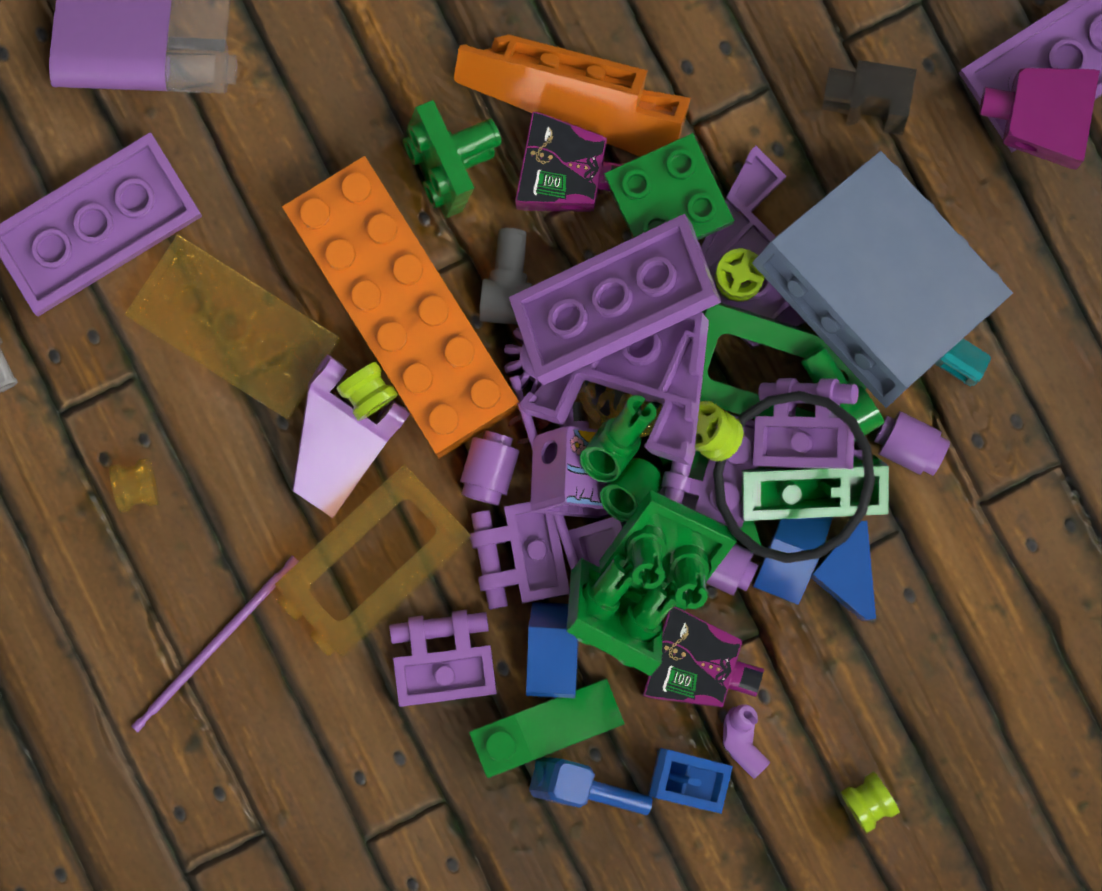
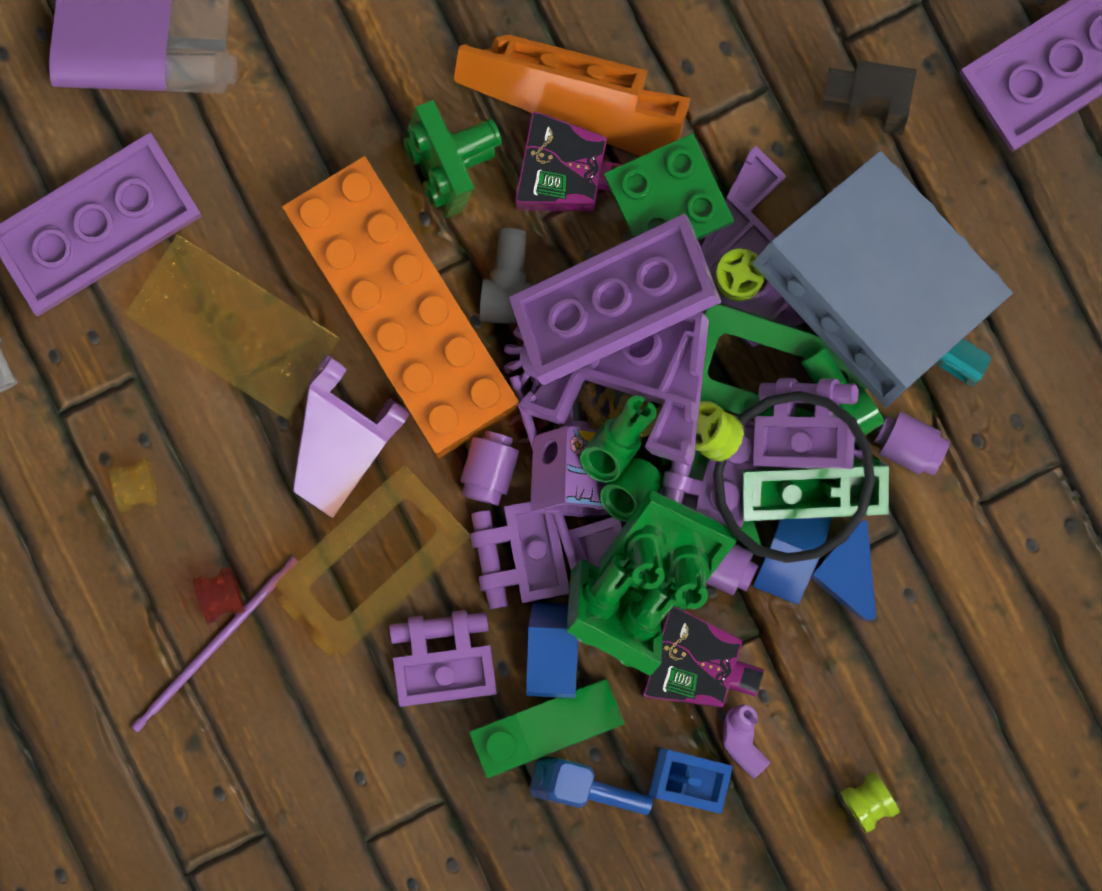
(219, 595): none -> clear red wheel
(367, 391): lime wheel -> none
(1046, 112): magenta torso -> none

